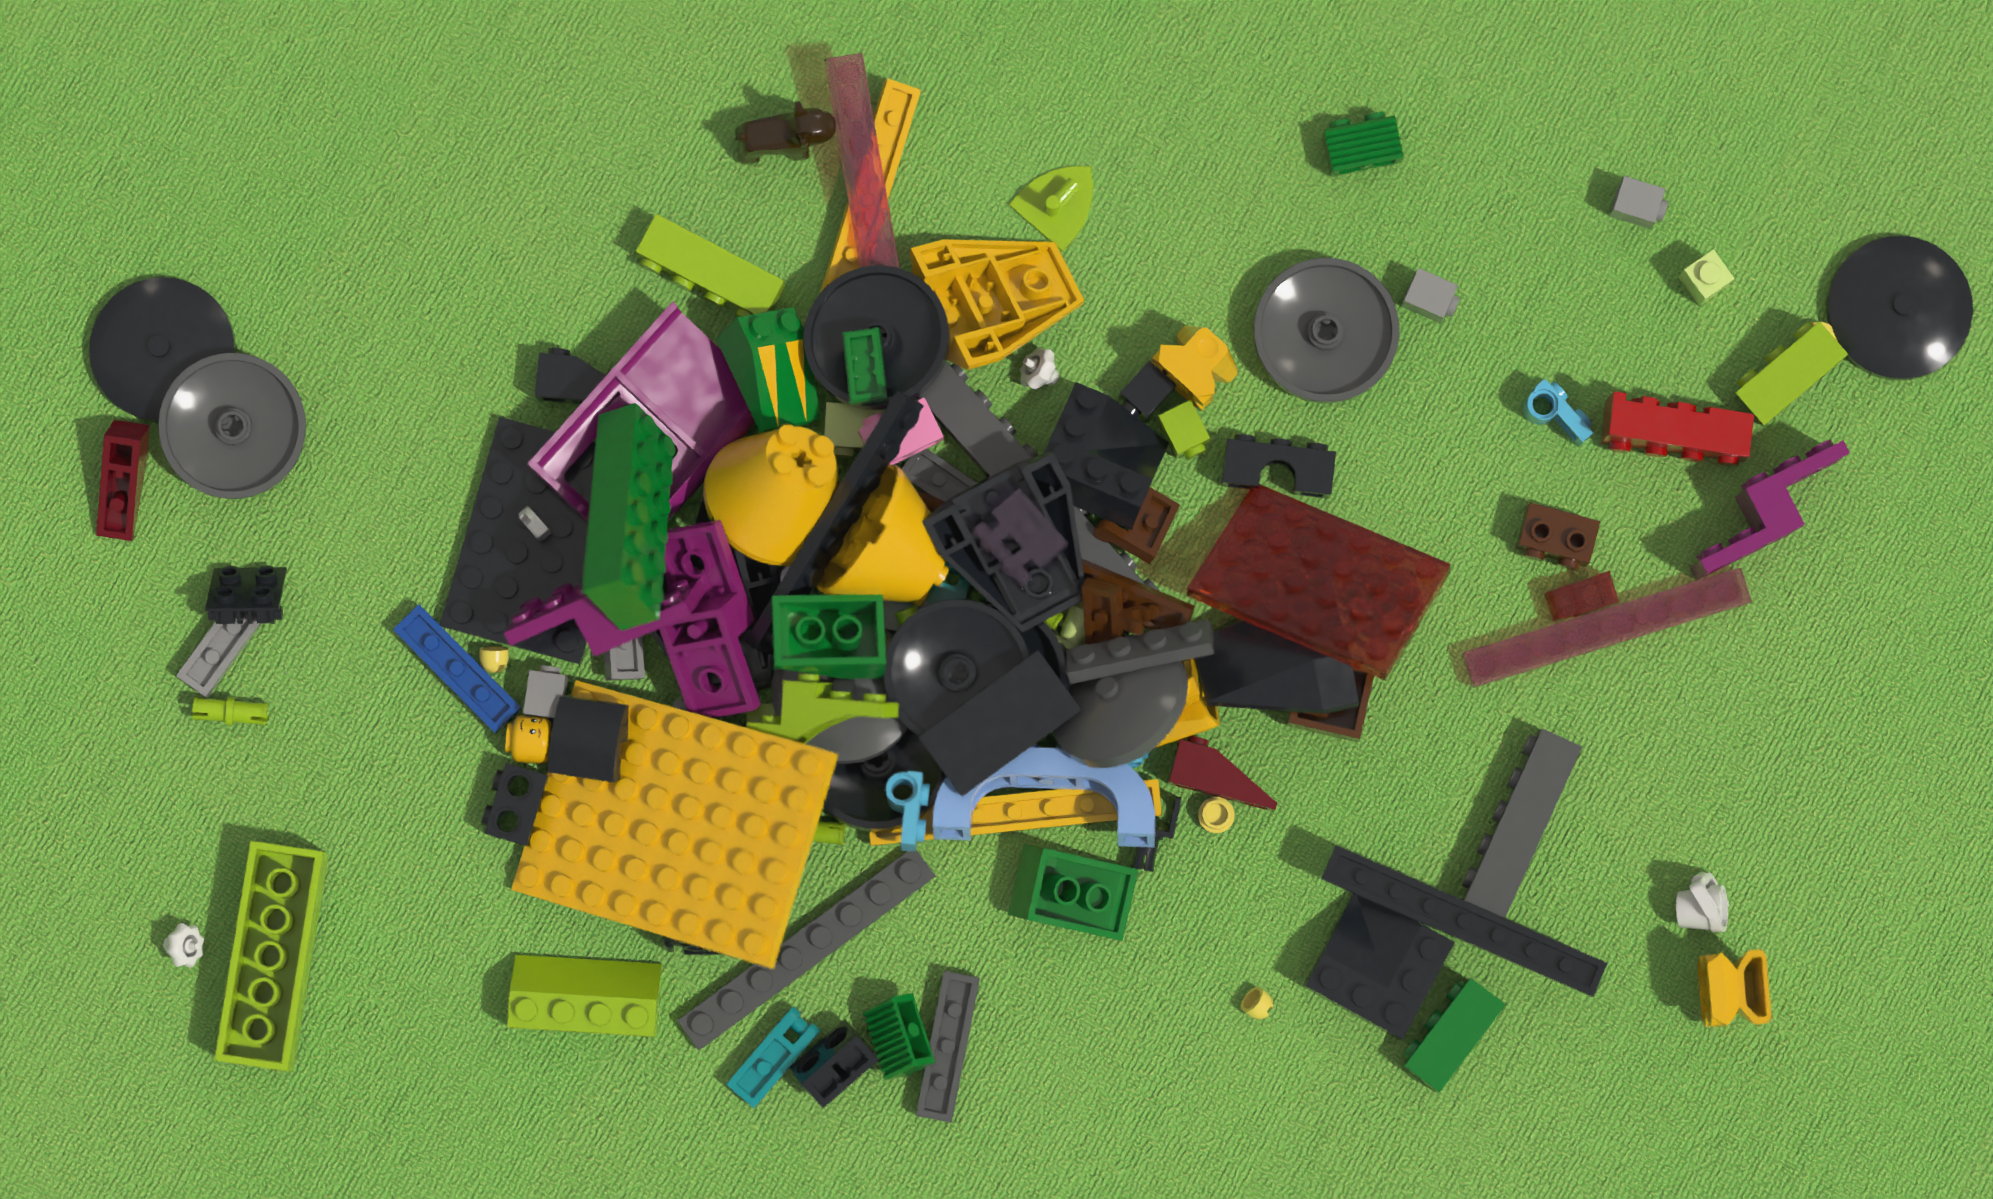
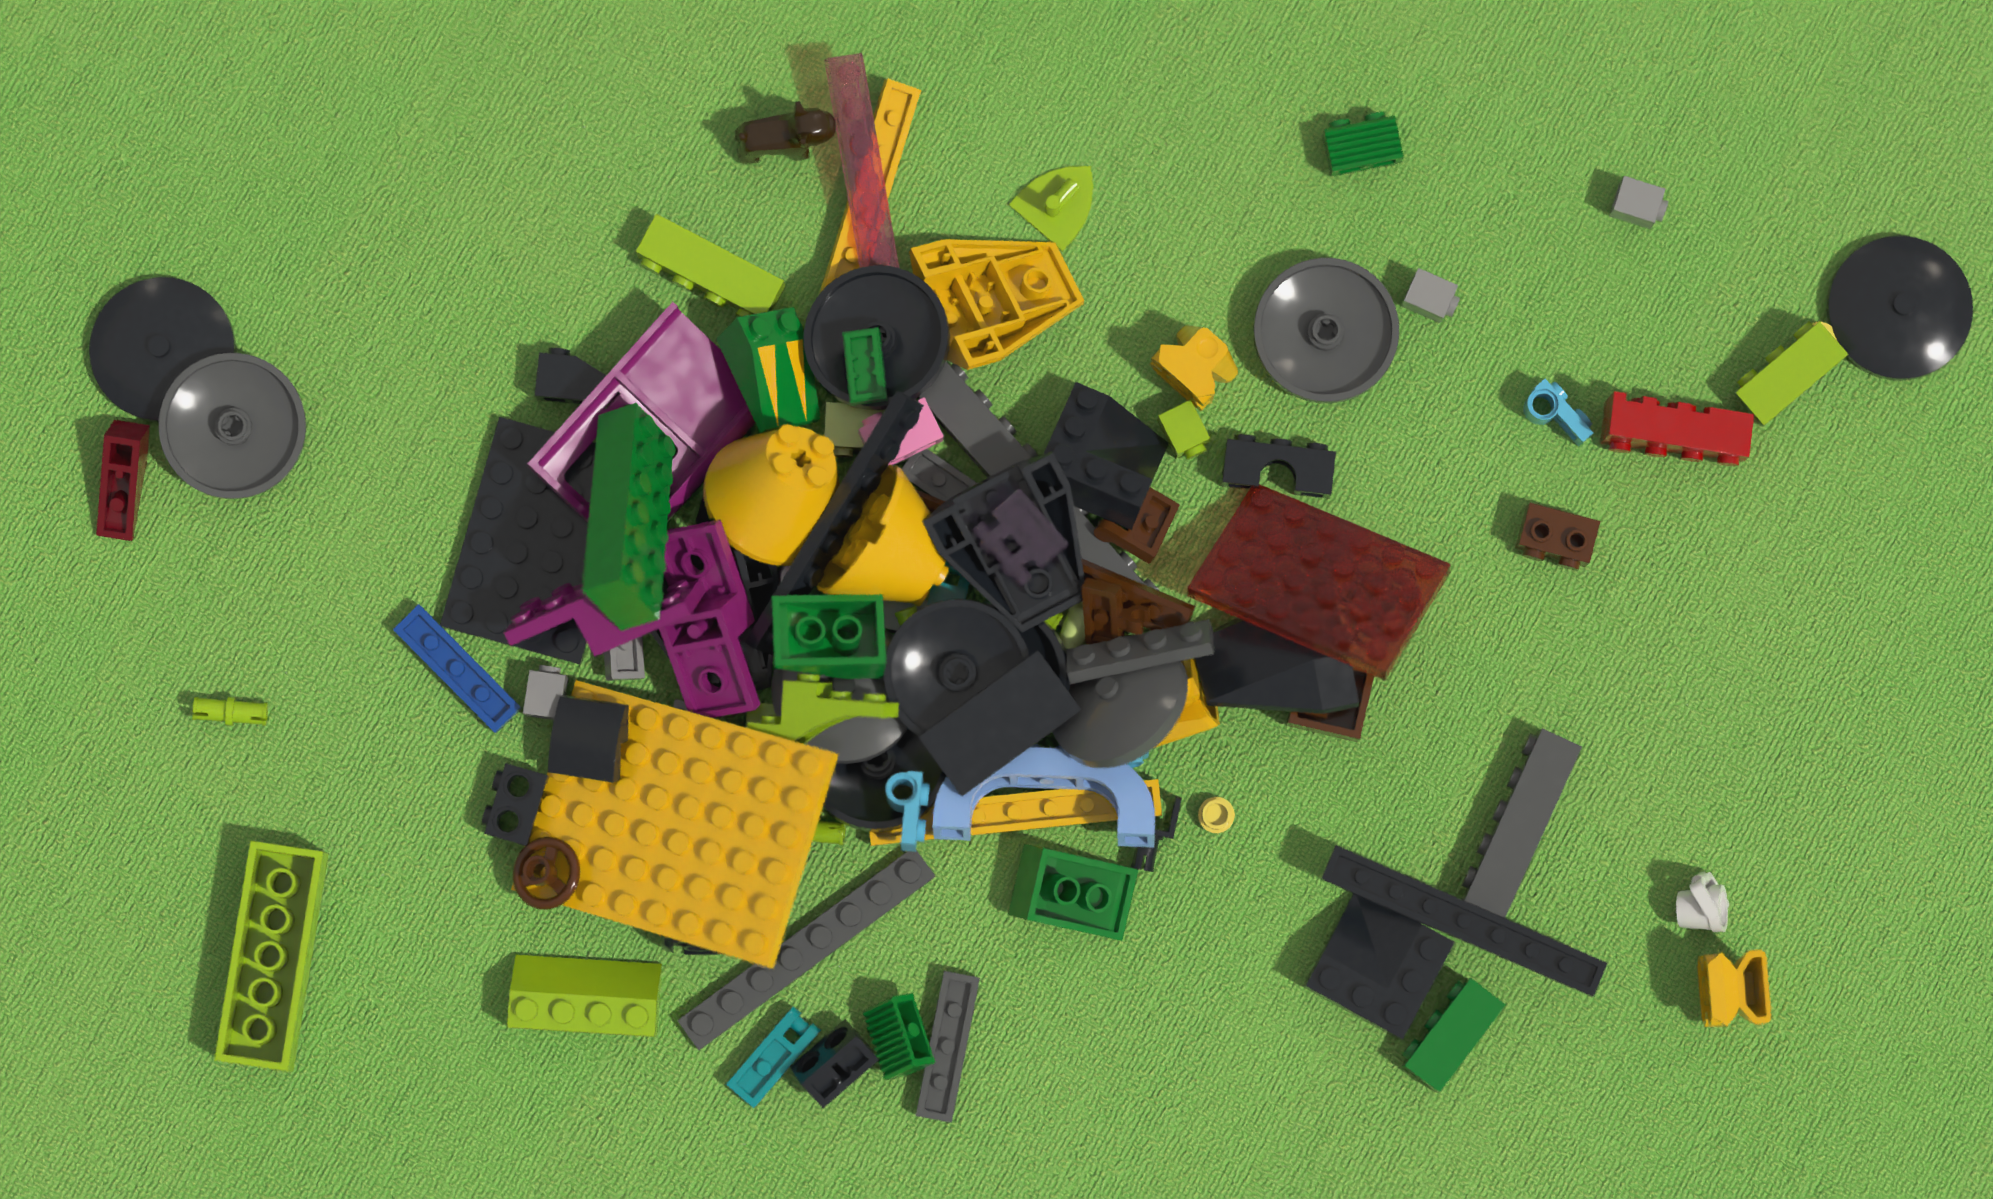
(184, 945): white piece -> none
(216, 654): light grey plate -> none
(248, 591): black hinge -> none
(494, 658): light yellow hinge -> none
(528, 872): none -> reddish brown piece
(529, 739): yellow head -> none
(534, 524): white tile -> none
(1038, 369): white piece -> none
(1146, 391): black brick -> none
(1211, 773): dark red slope -> none
(1257, 1003): light yellow hinge -> none
(1582, 597): clear red leg -> none
(1606, 627): clear pink plate -> none
(1706, 277): yellowish green brick -> none
(1769, 508): magenta bracket -> none

